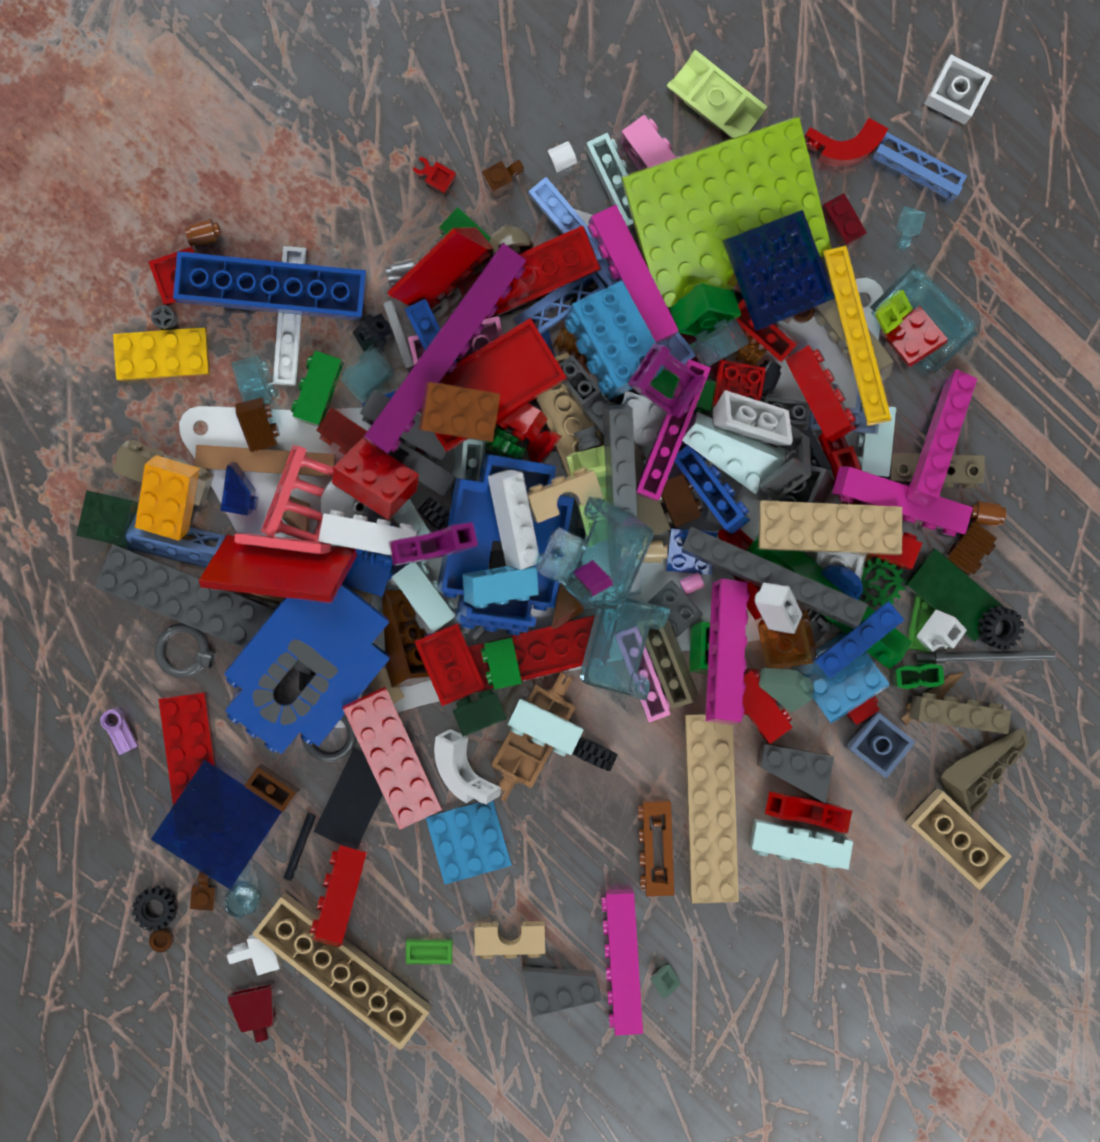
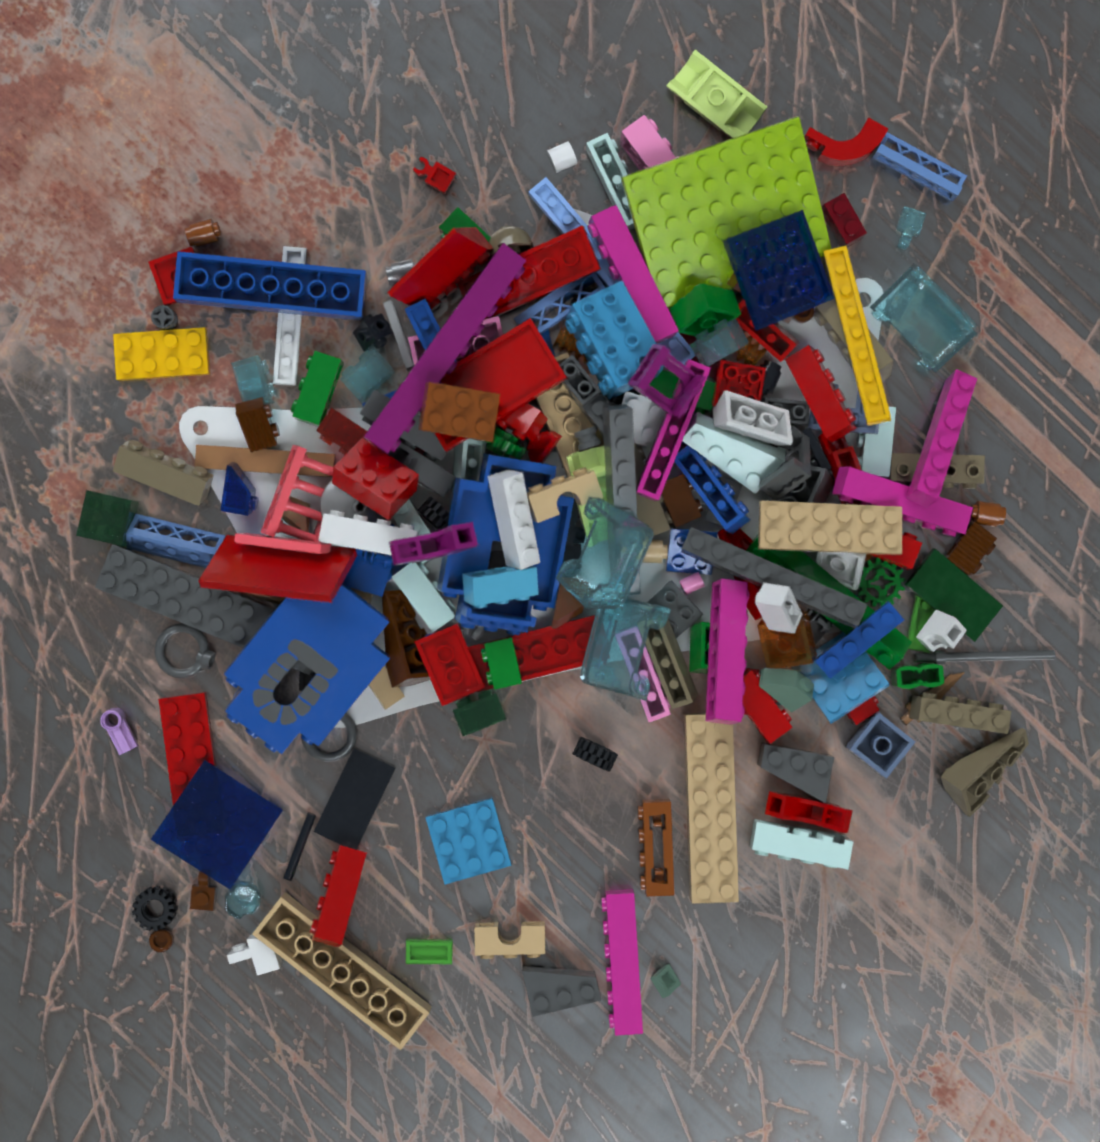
(167, 497): light orange brick -> none
(255, 1009): dark red torso -> none
(272, 787): reddish brown brick -> none
(392, 758): plate -> none
(456, 772): white arch -> none
(499, 178): reddish brown brick -> none
(521, 758): medium nougat plate -> none
(545, 727): light aqua brick -> none
(560, 568): clear light blue brick -> none
(593, 578): magenta tile -> none
(844, 579): blue tile -> none
(893, 310): lime slope -> none
(915, 337): plate -> none
(958, 89): white brick -> none
(958, 839): tan brick -> none
(1009, 635): black tyre -> none

